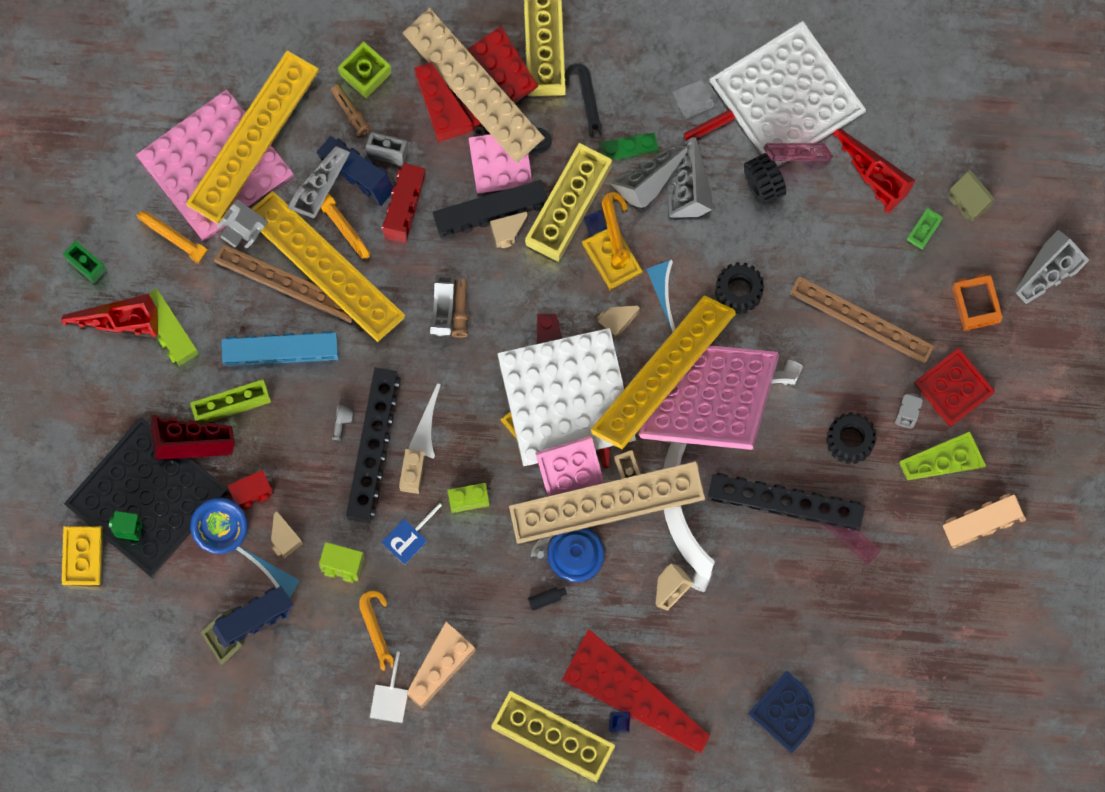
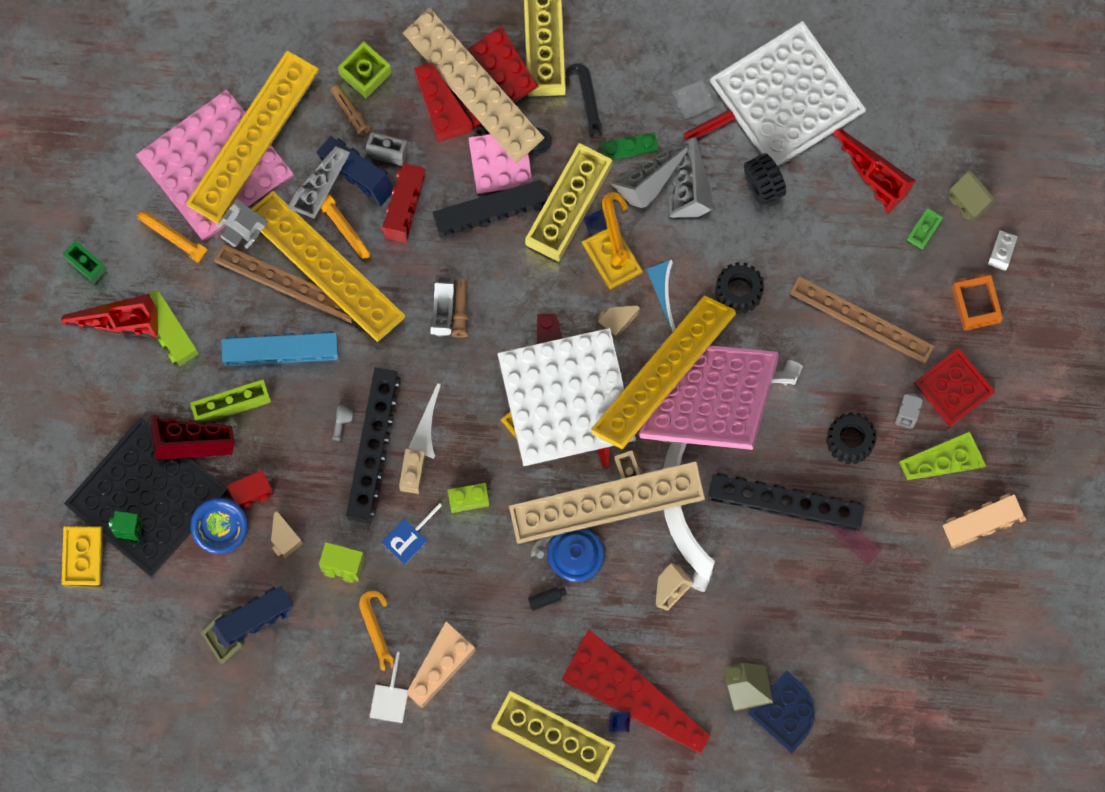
(275, 574): dark azure sticker -> none
(508, 229): tan slope -> none
(569, 466): bright pink plate -> none
(748, 685): none -> olive slope
(798, 152): clear pink tile -> none
(1002, 250): none -> white plate
(1052, 264): light grey wedge -> none

